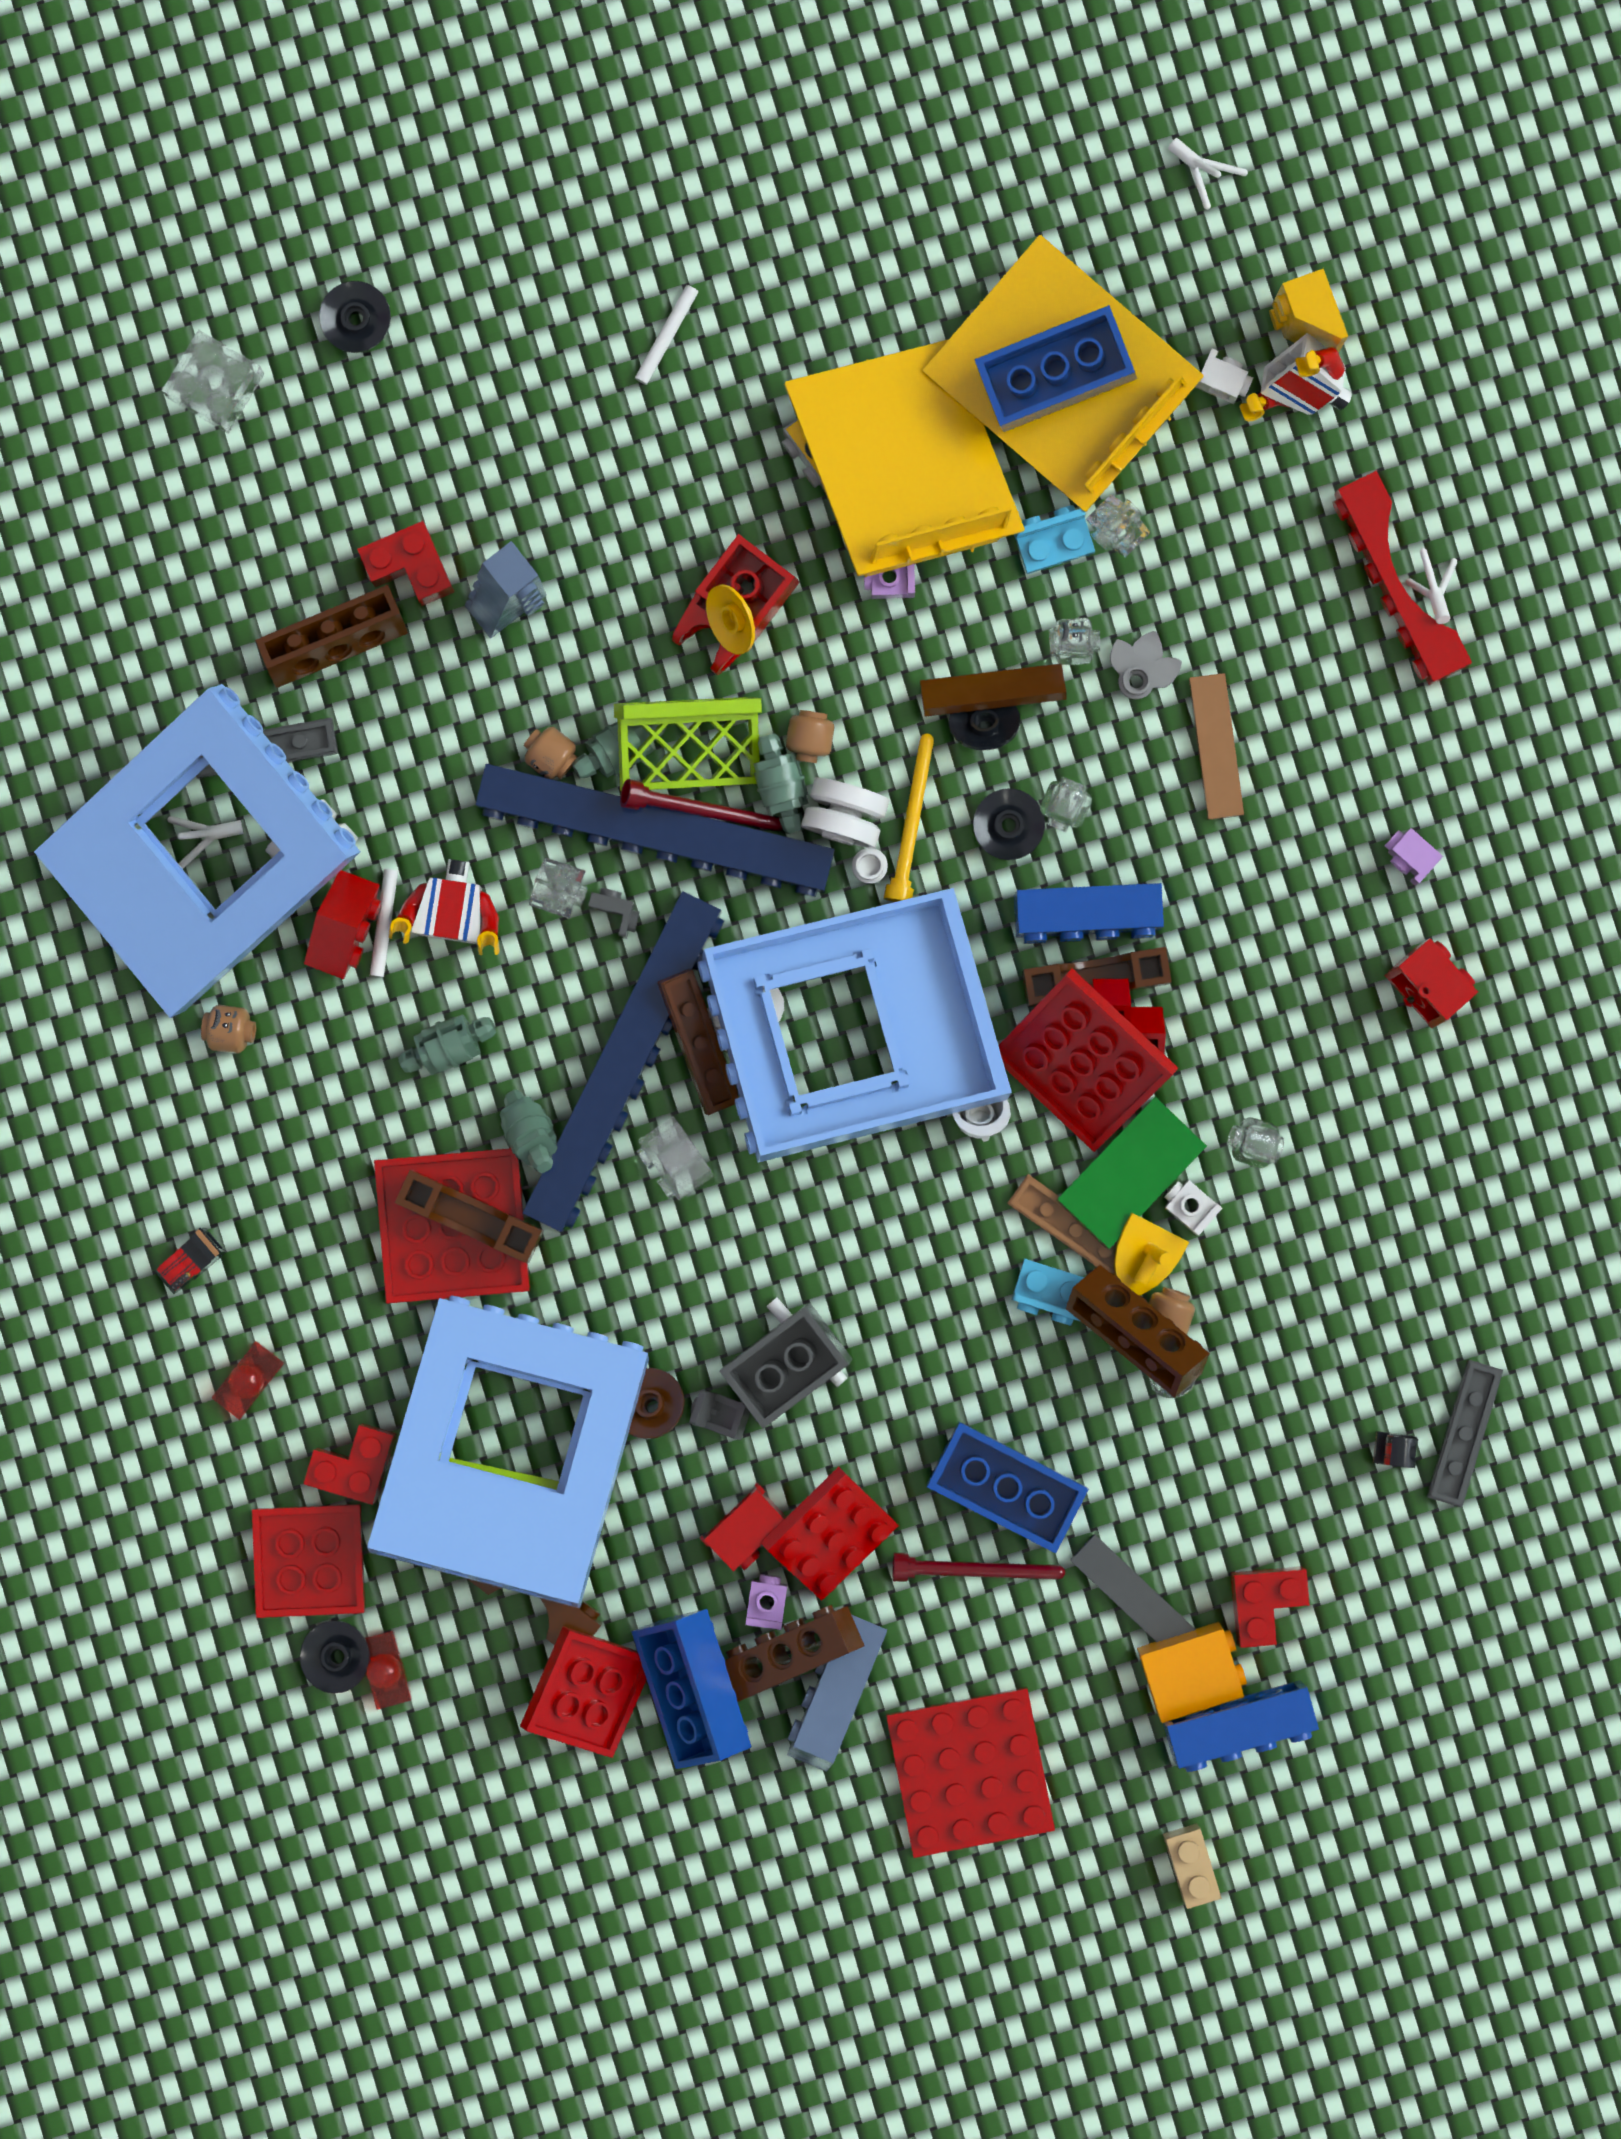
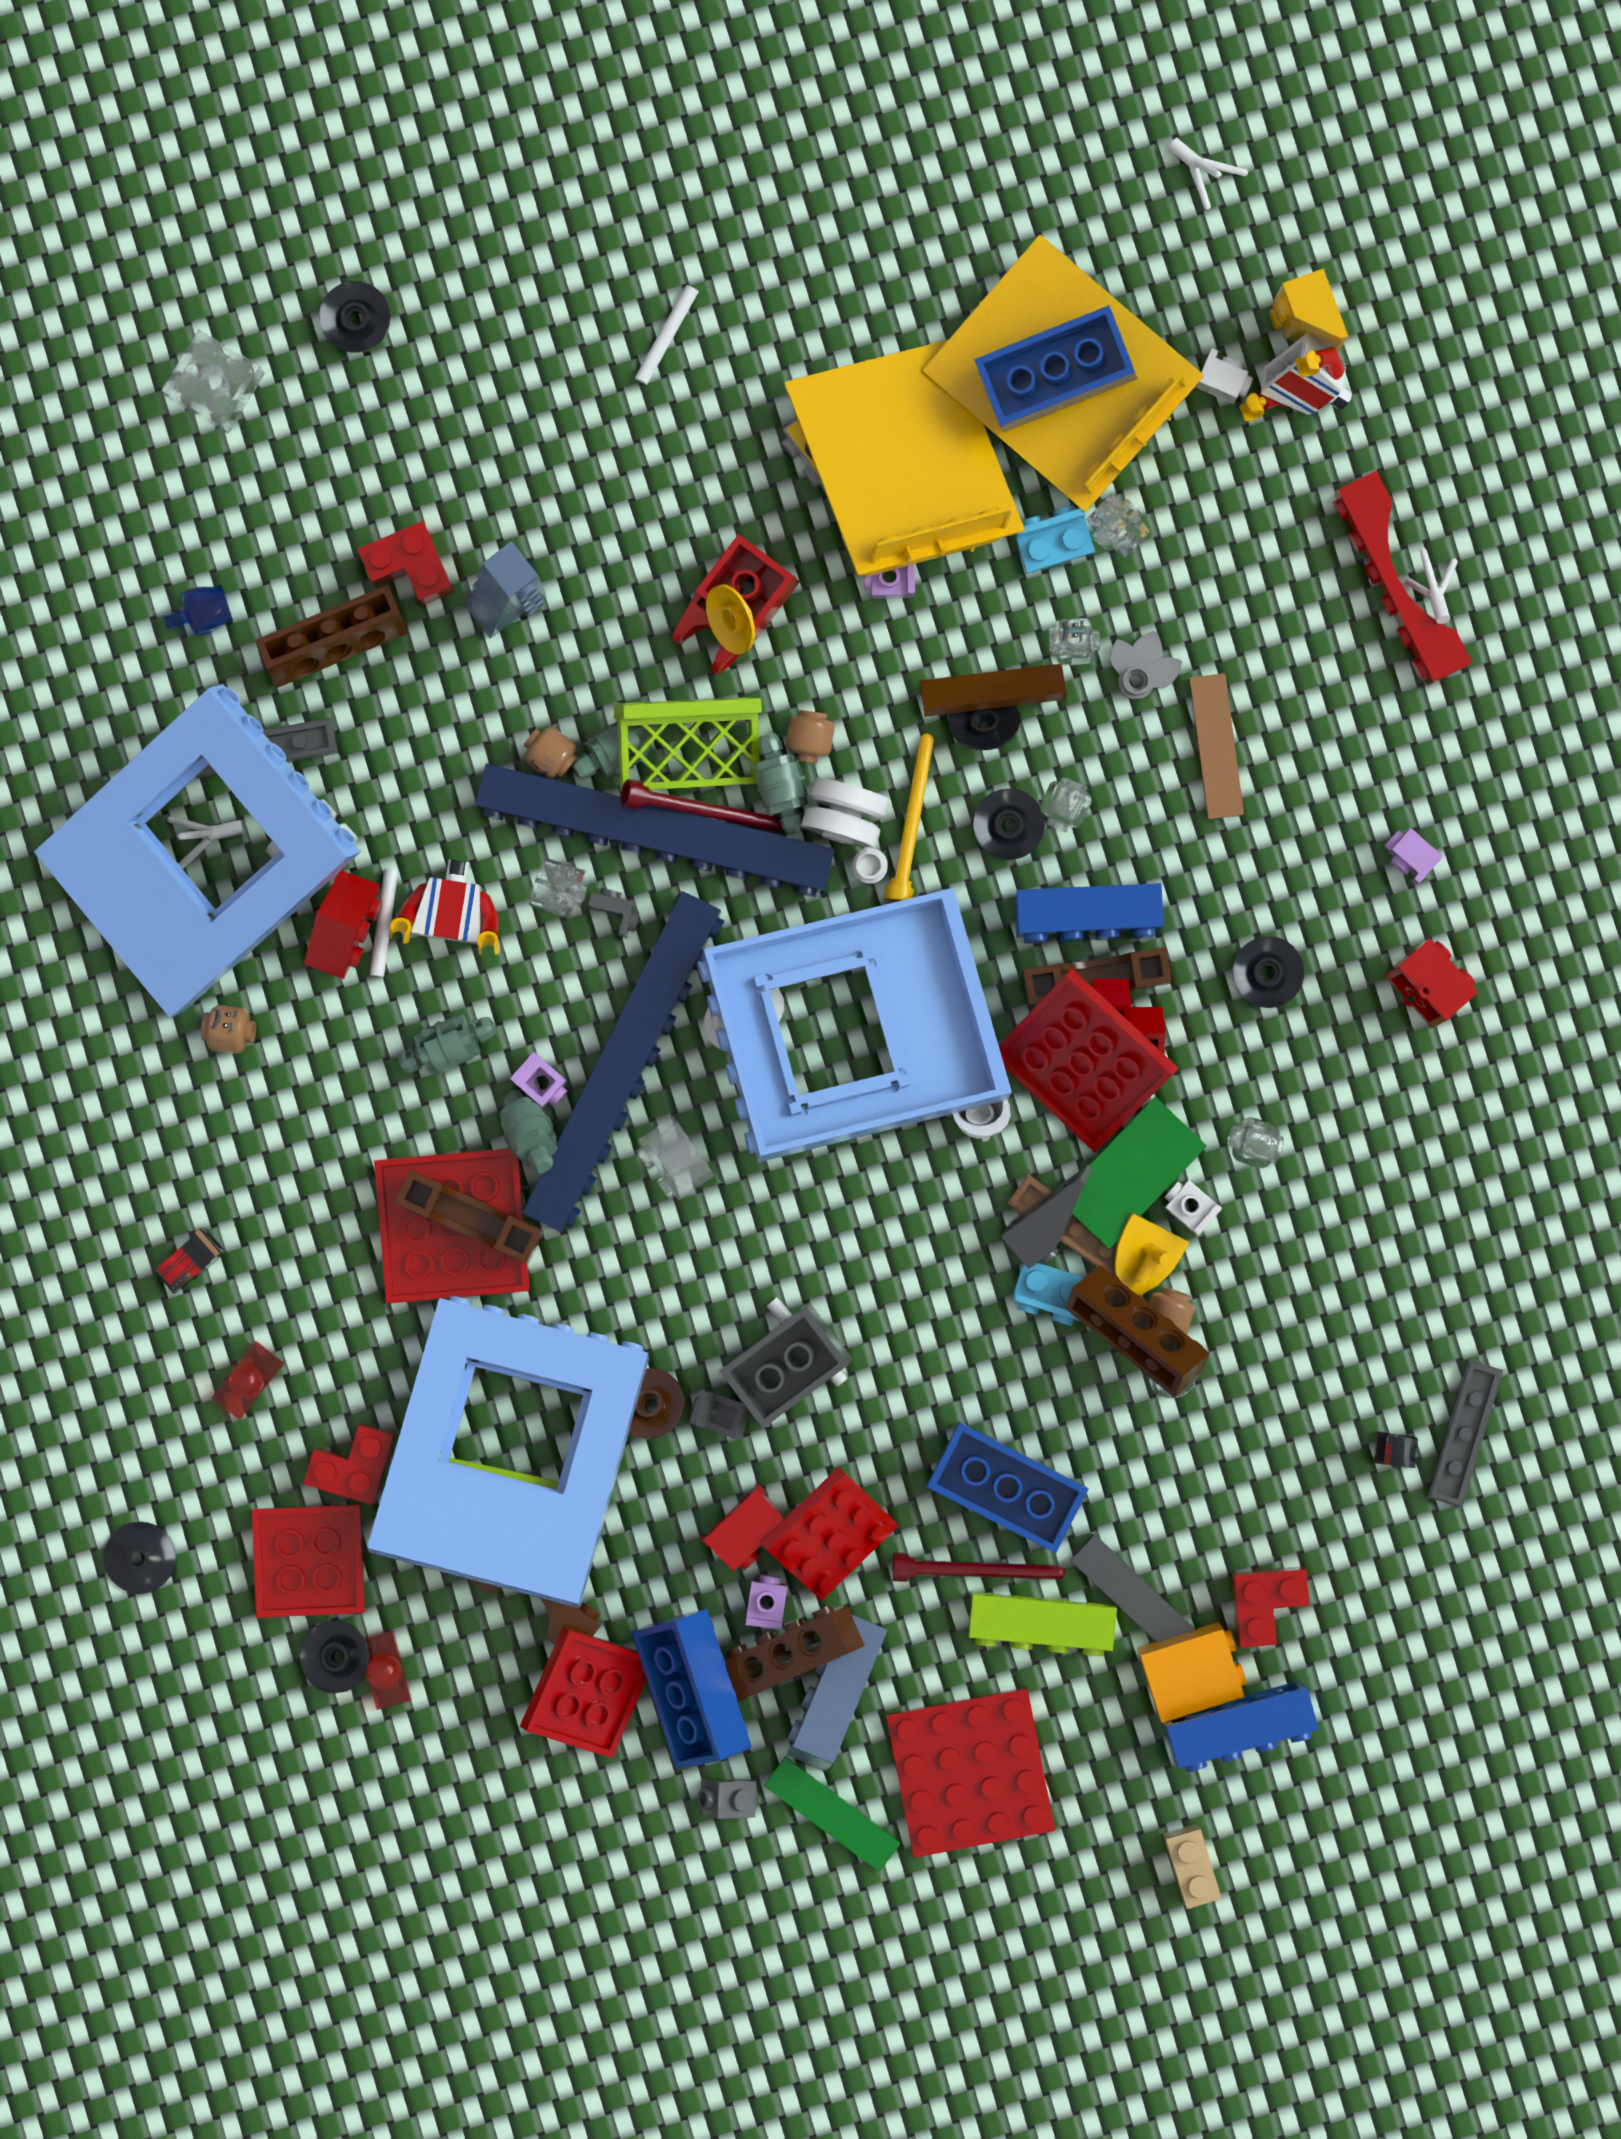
(158, 1557): none -> black dish
(203, 610): none -> clear blue piece
(526, 1079): none -> lavender brick
(698, 1041): reddish brown tile -> none
(727, 1798): none -> dark grey bracket
(832, 1814): none -> green tile
(1041, 1227): none -> dark grey slope
(1043, 1622): none -> lime brick
(1287, 970): none -> black dish

